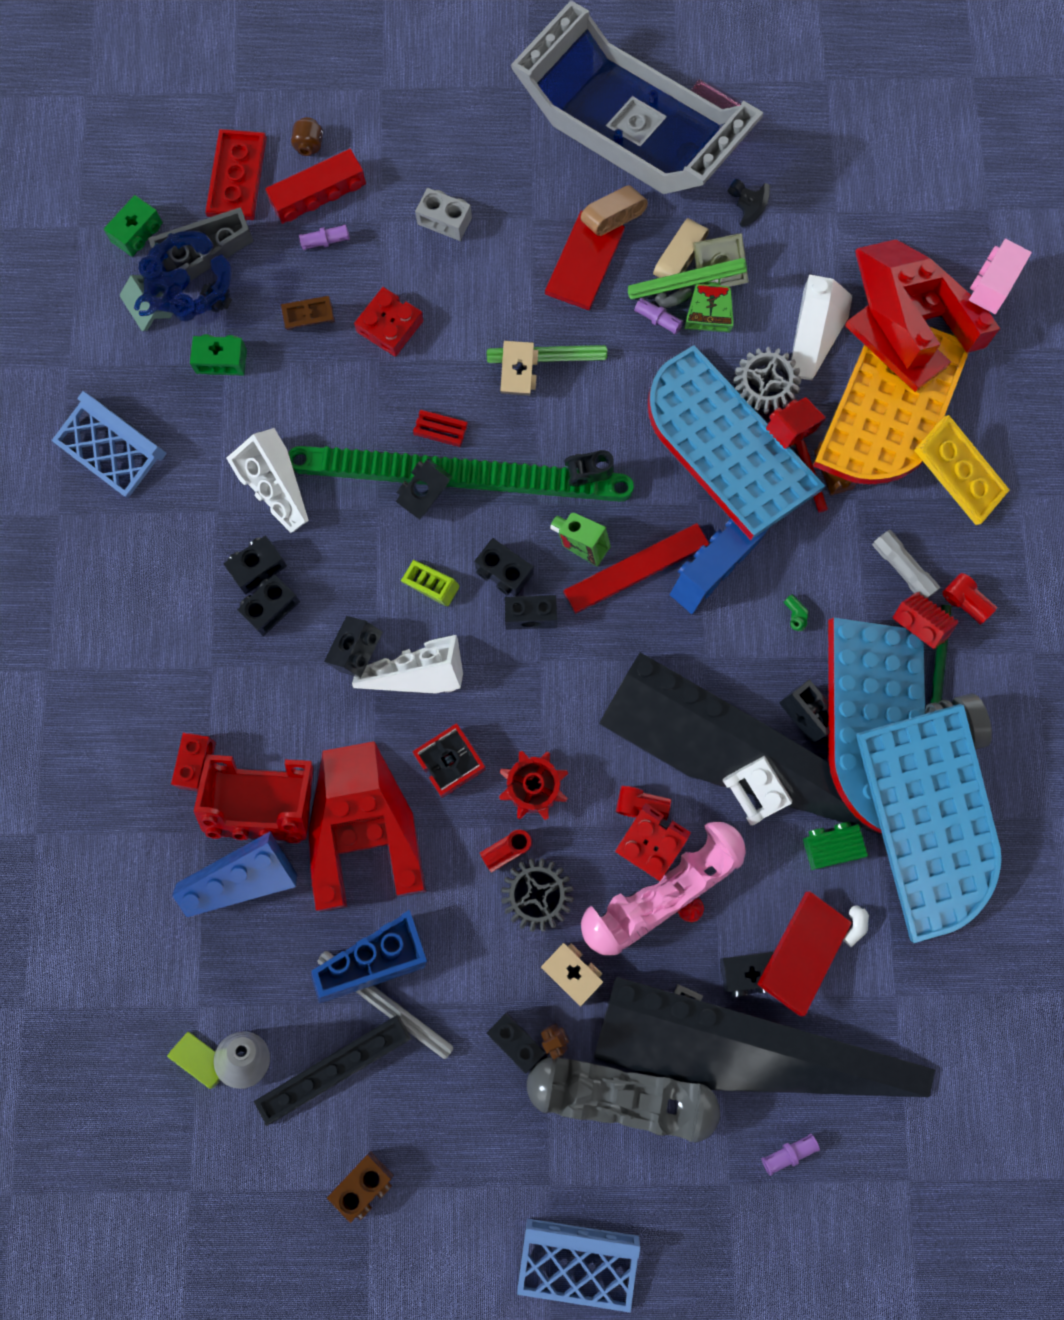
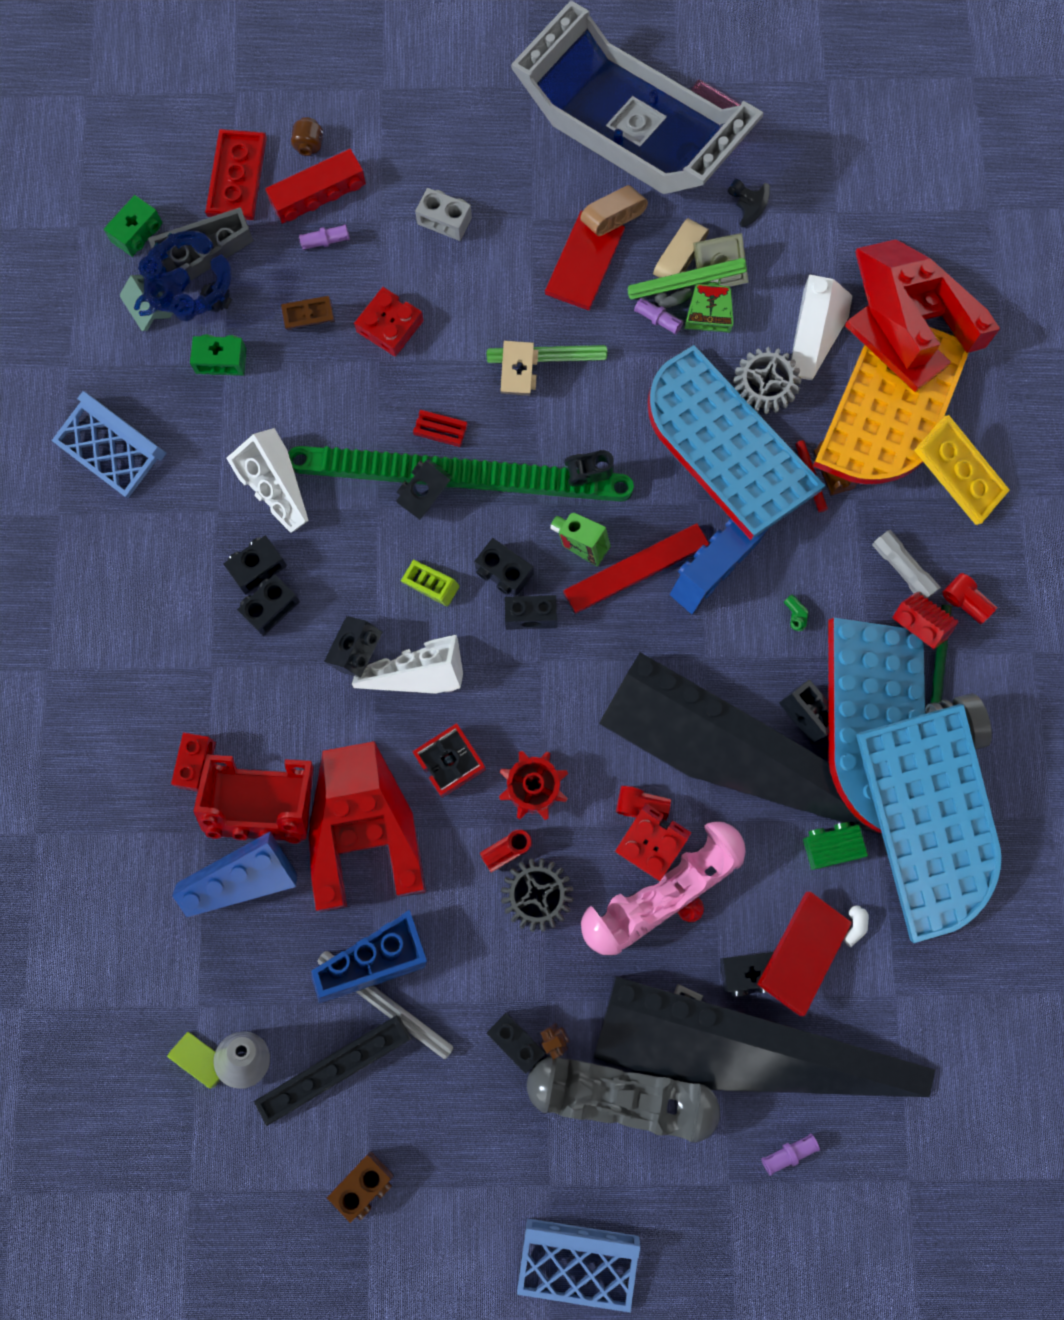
(578, 989): tan brick -> none
(764, 785): white plate -> none
(795, 422): red brick -> none
(998, 275): bright pink wedge -> none

